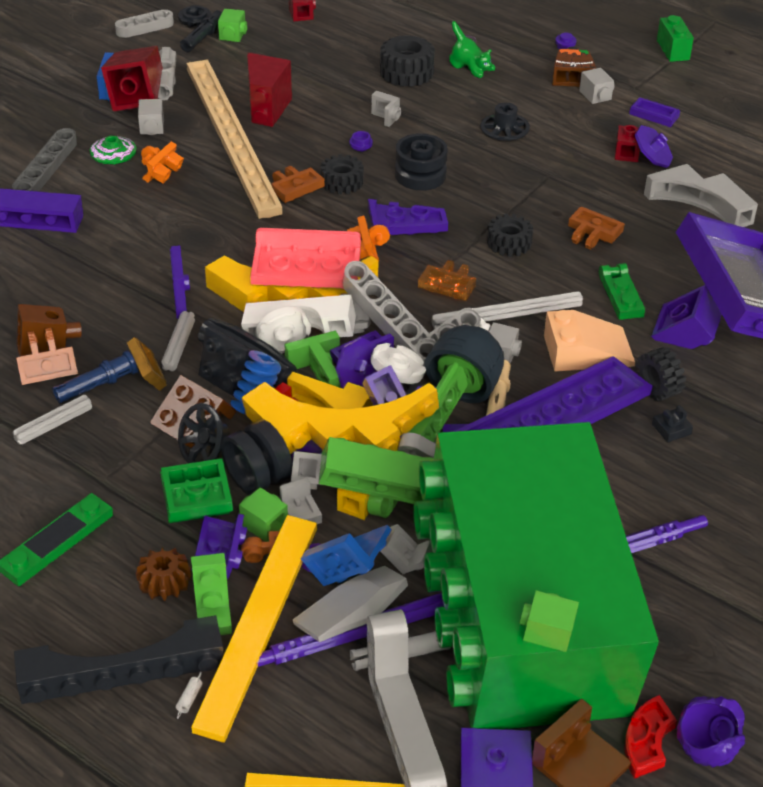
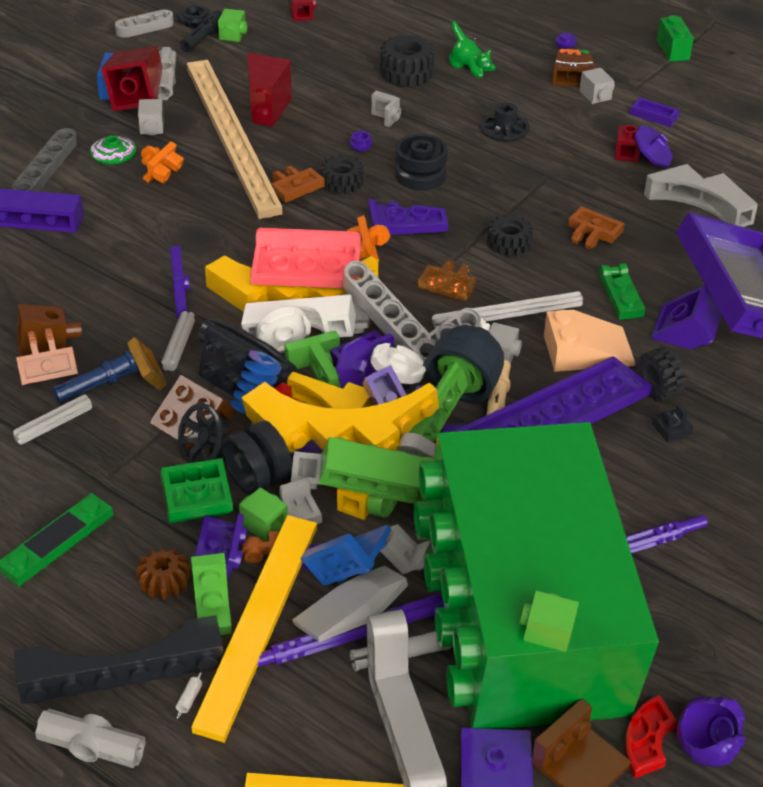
(90, 738): none -> light grey piece

